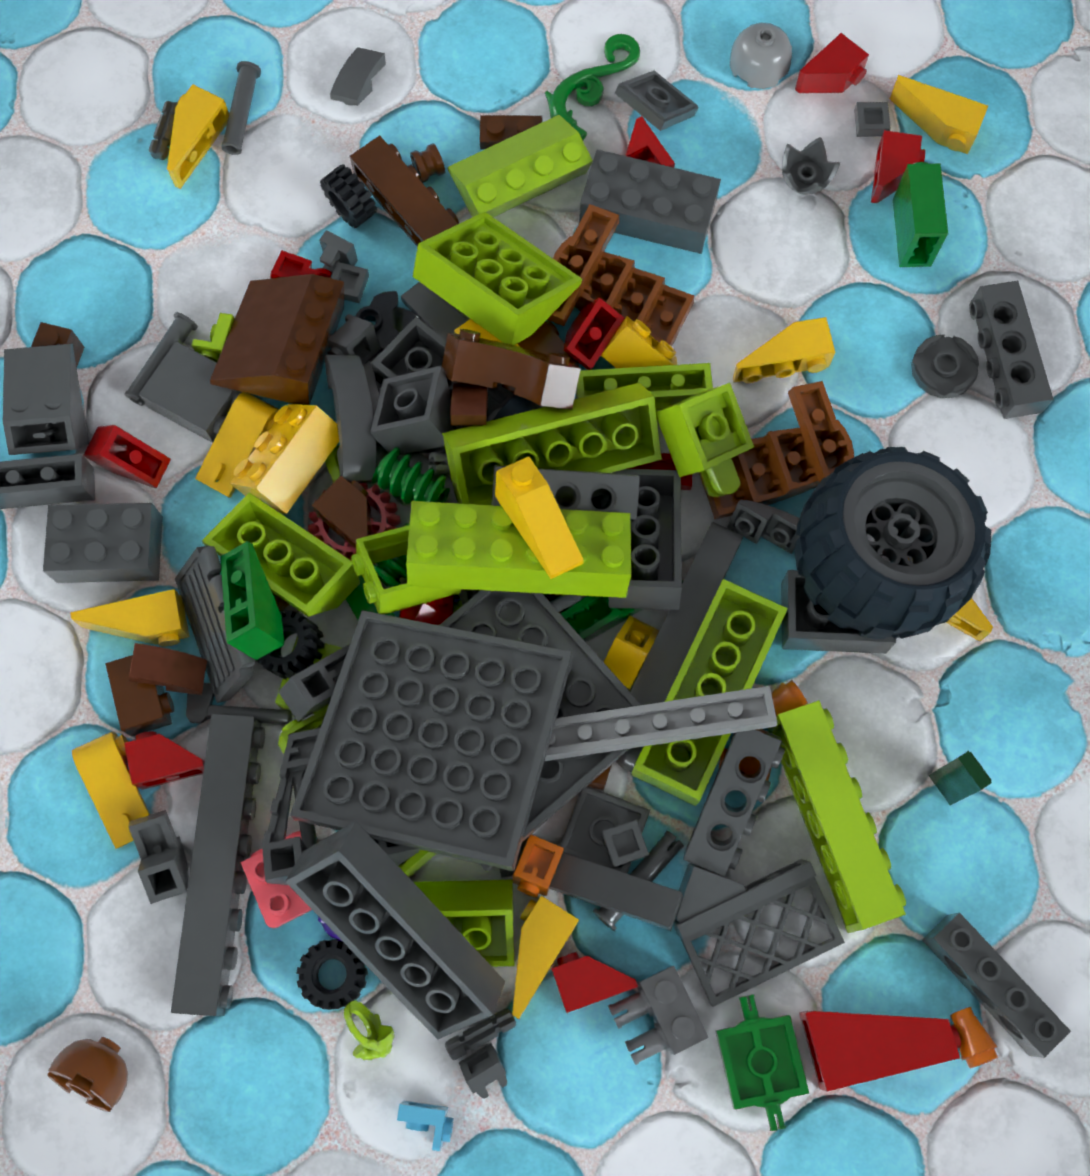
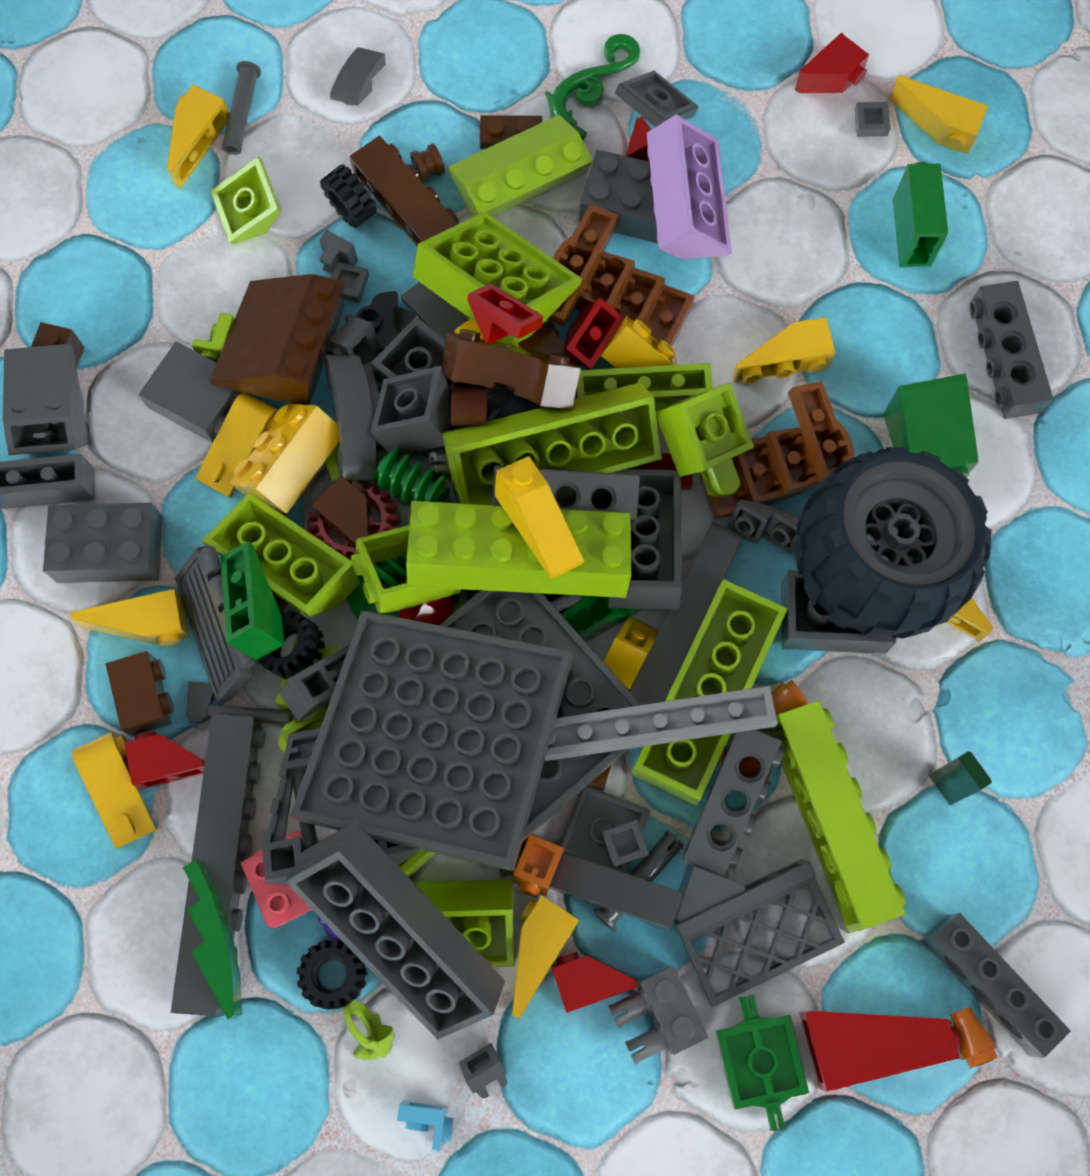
(91, 1071): dark orange cylinder -> none
(126, 456): red slope -> none
(162, 856): dark grey brick -> none
(163, 132): dark grey axle -> none
(168, 668): copper slope -> none
(177, 332): dark grey pin -> none
(218, 953): none -> green slope
(246, 202): none -> lime slope
(294, 265): red plate -> none
(480, 1034): dark grey axle -> none
(502, 314): none -> red slope
(628, 759): dark grey hinge -> none
(688, 190): none -> lavender slope
(761, 55): light grey cylinder -> none
(810, 162): dark grey piece -> none
(892, 157): red slope -> none
(935, 419): none -> green slope
(945, 366): dark grey tile -> none

